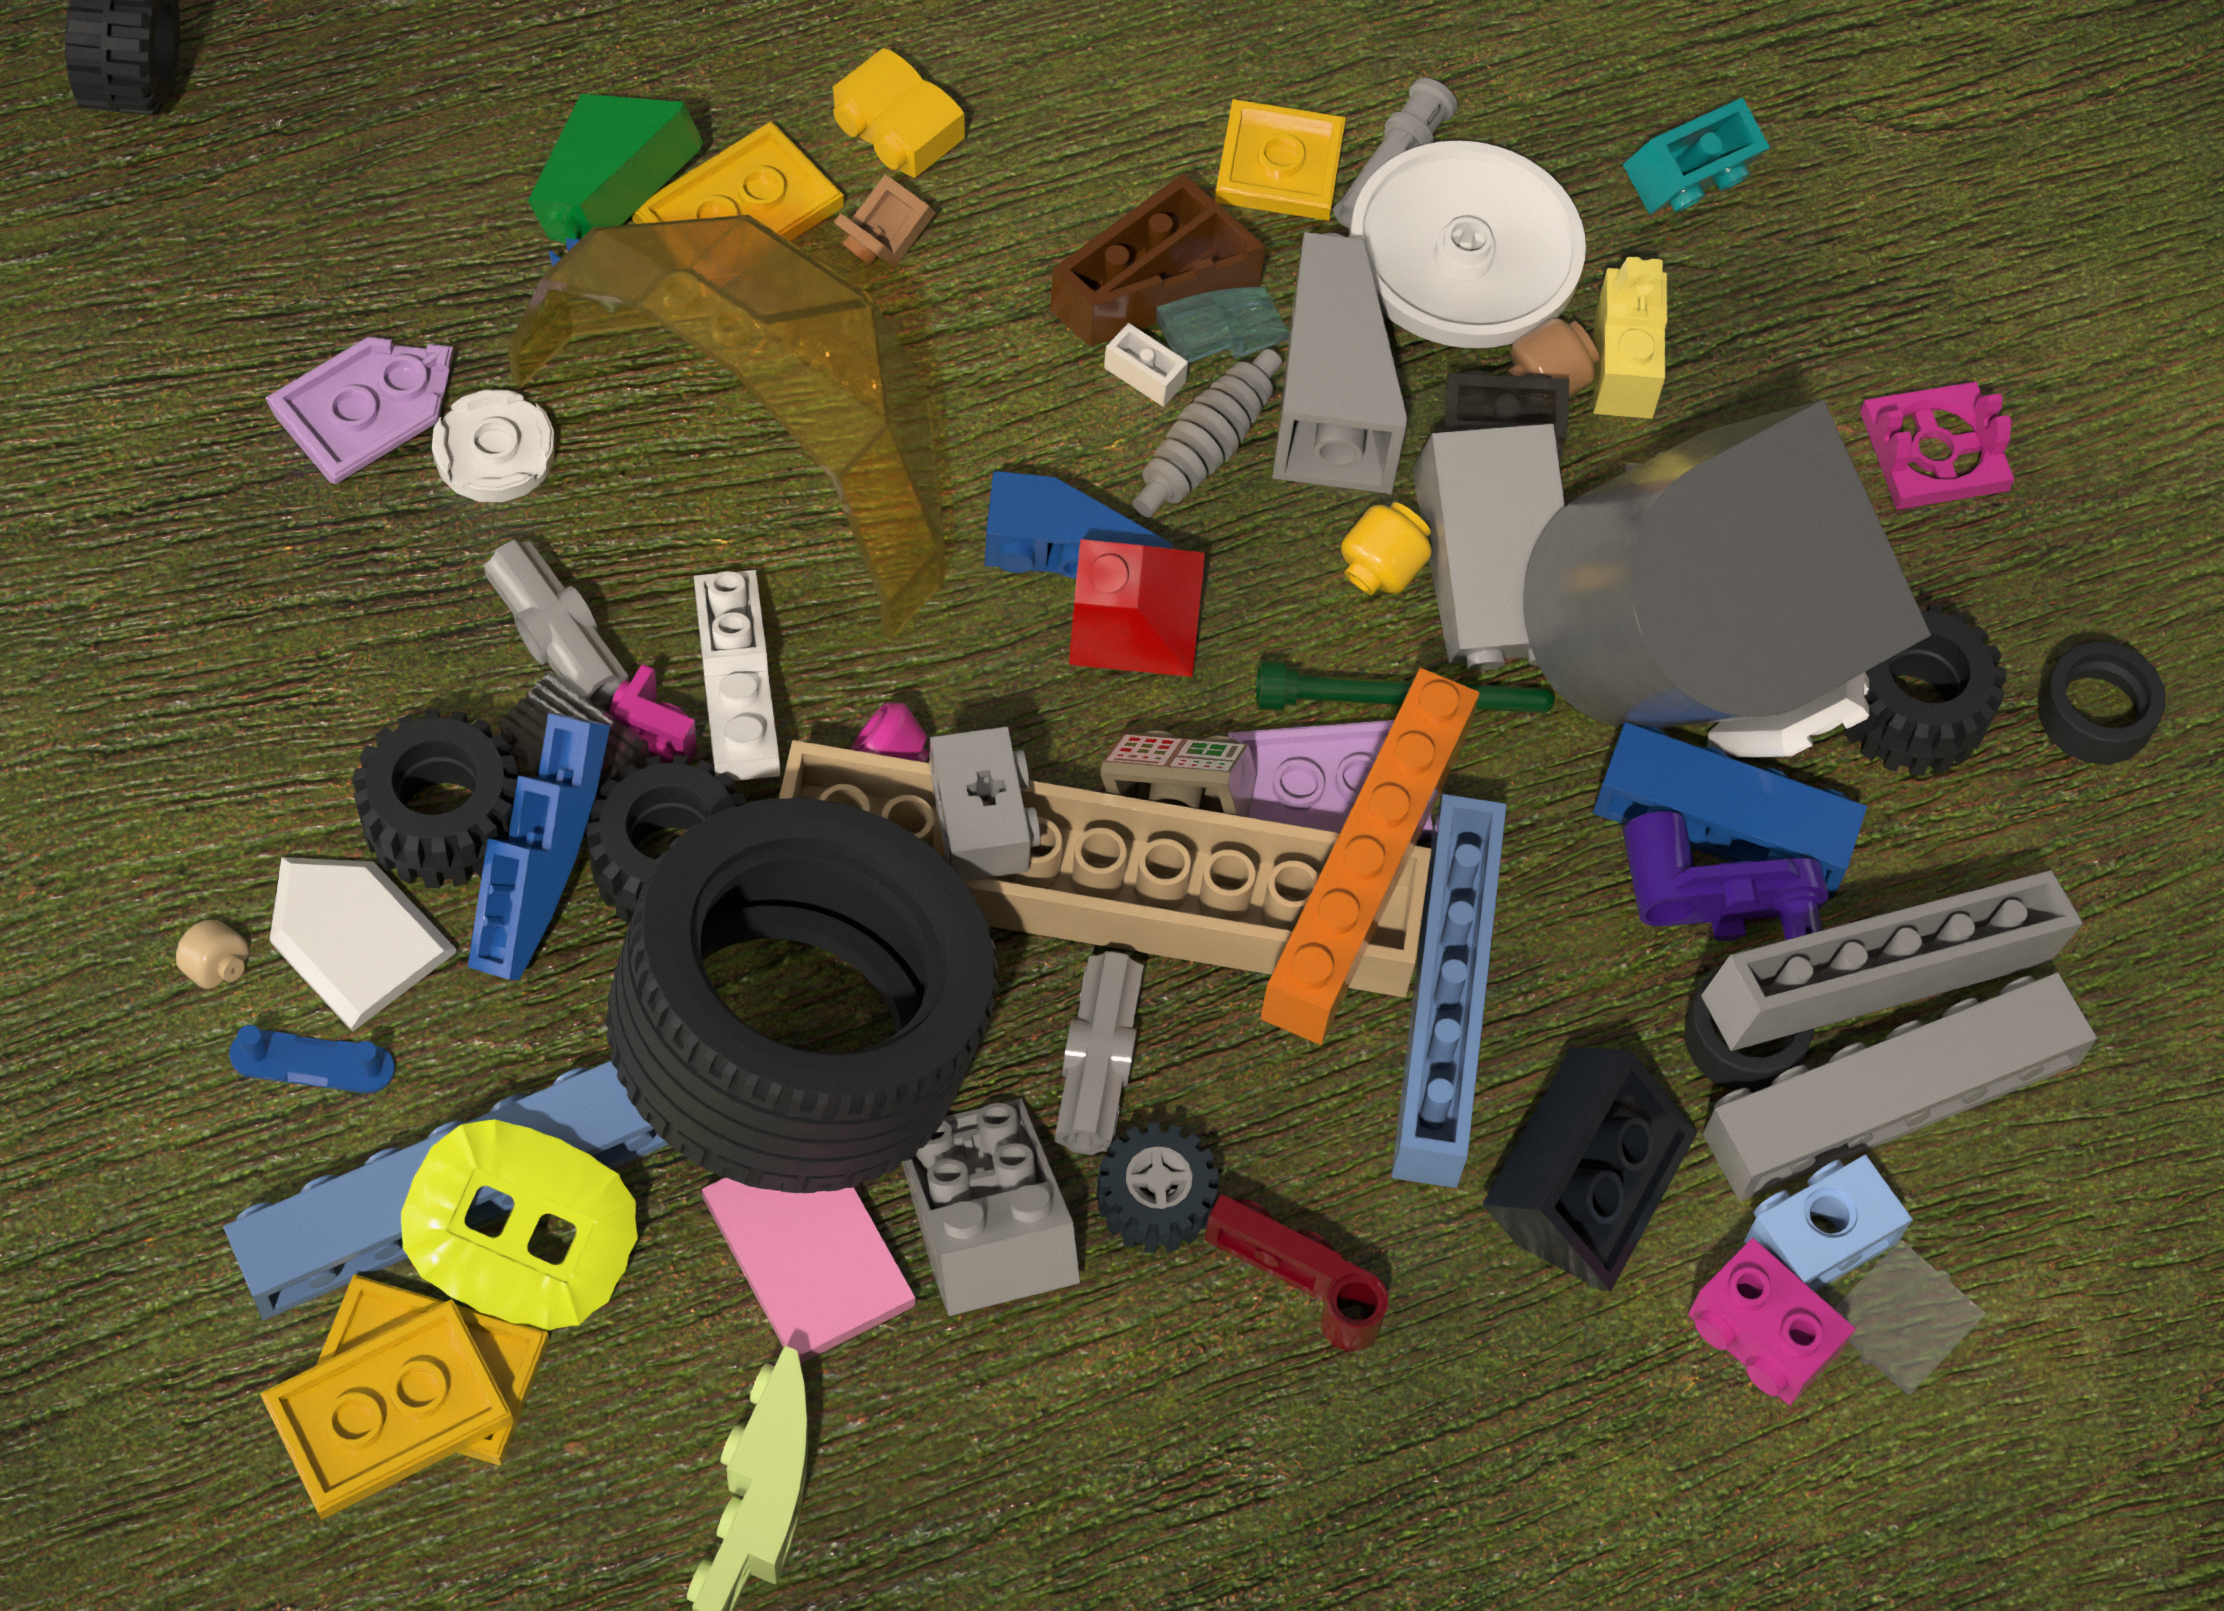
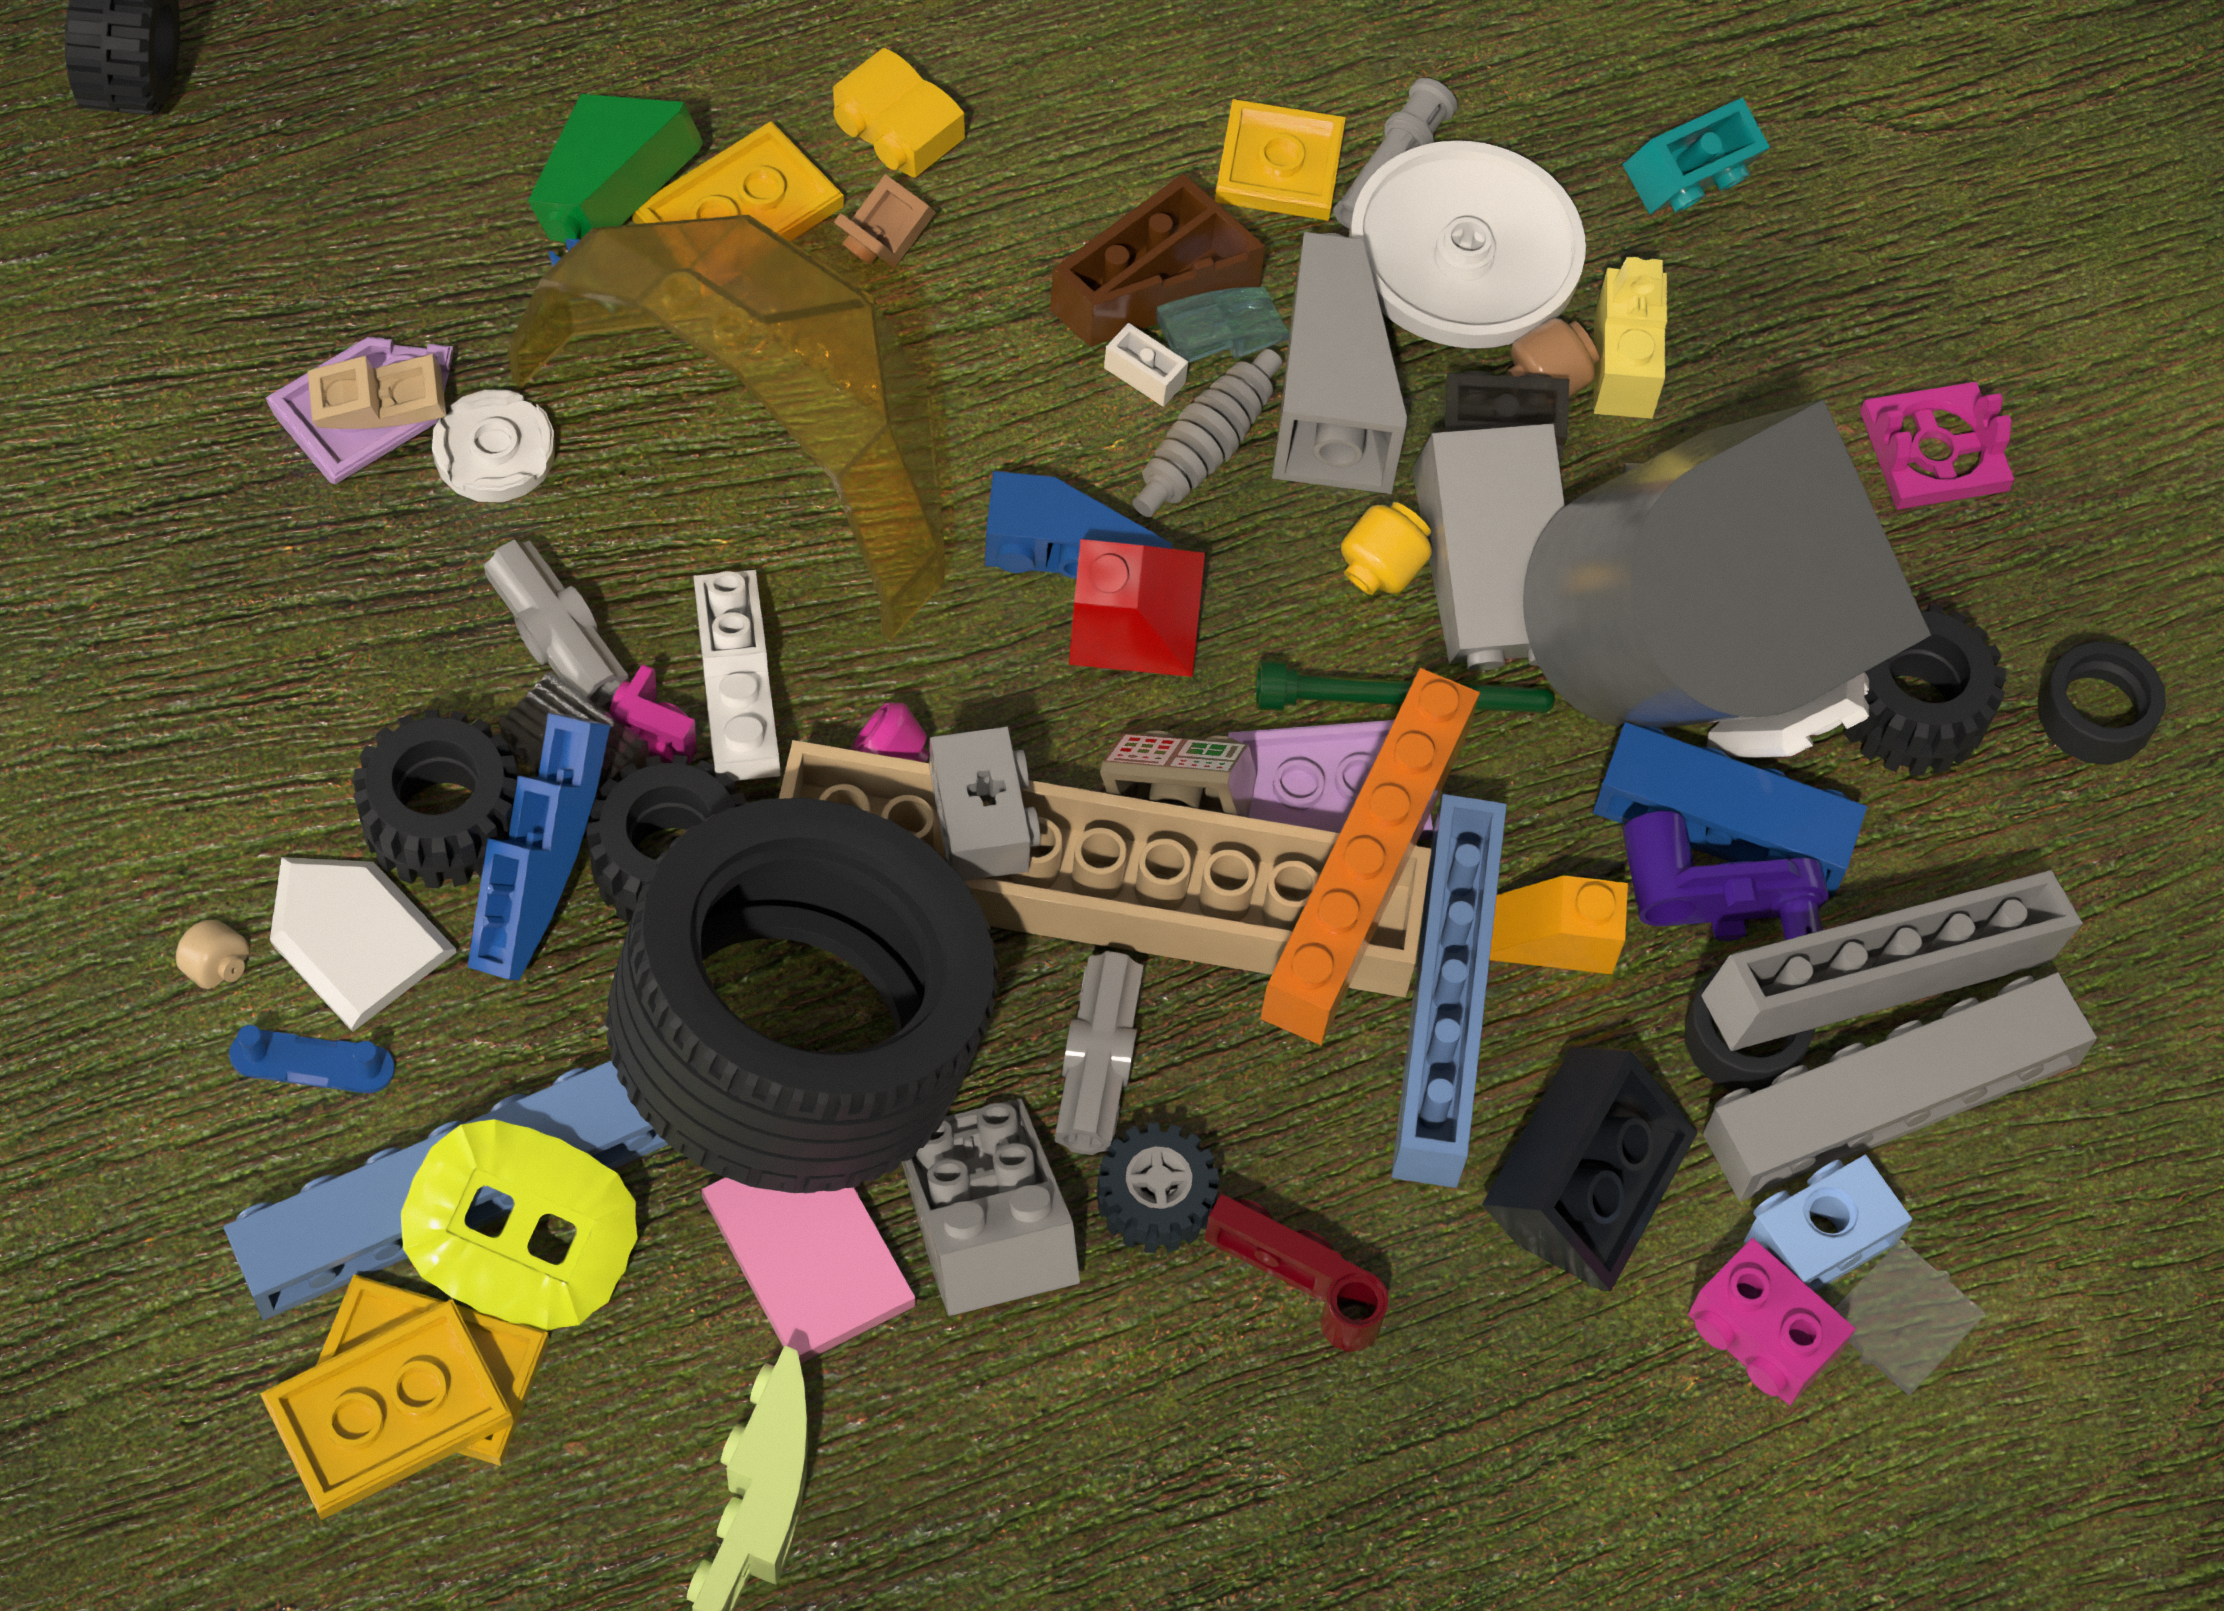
(366, 397): none -> tan slope
(1562, 924): none -> light orange slope

